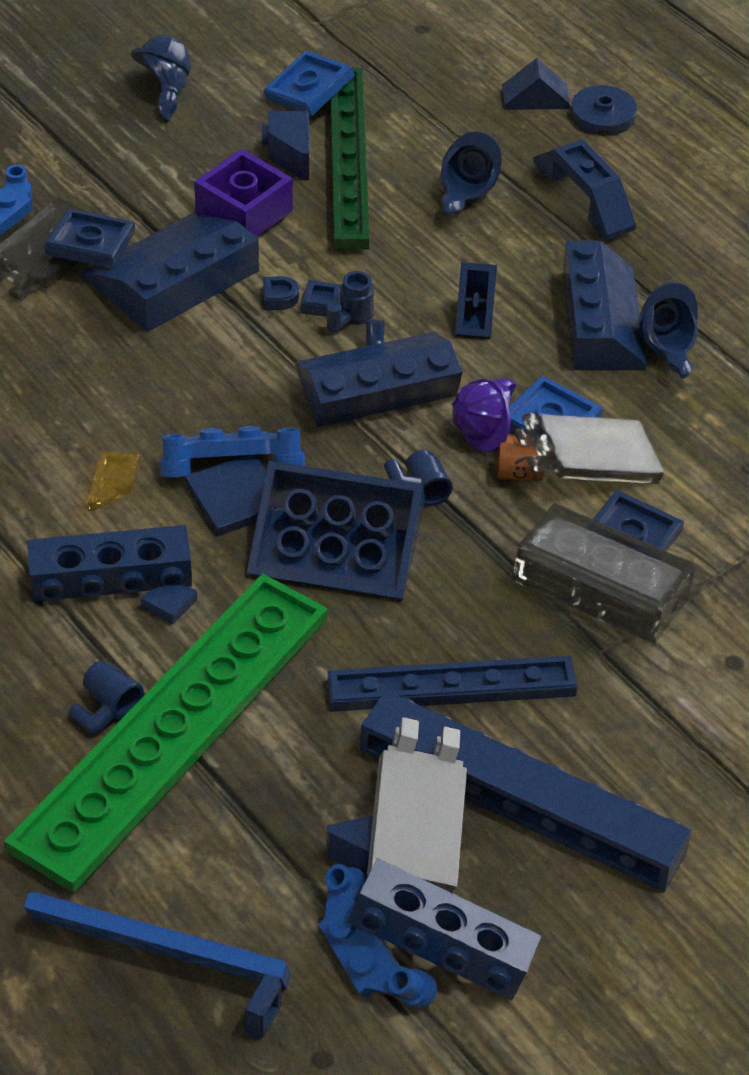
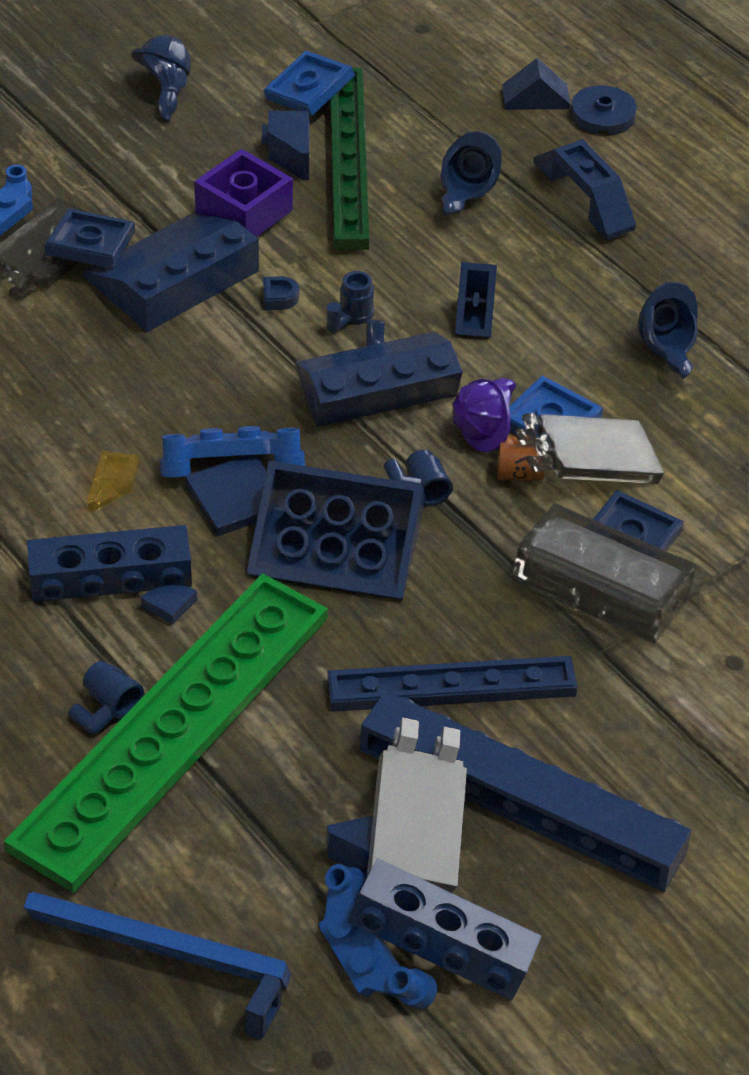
(318, 296): dark blue tile -> none
(601, 308): dark blue slope -> none

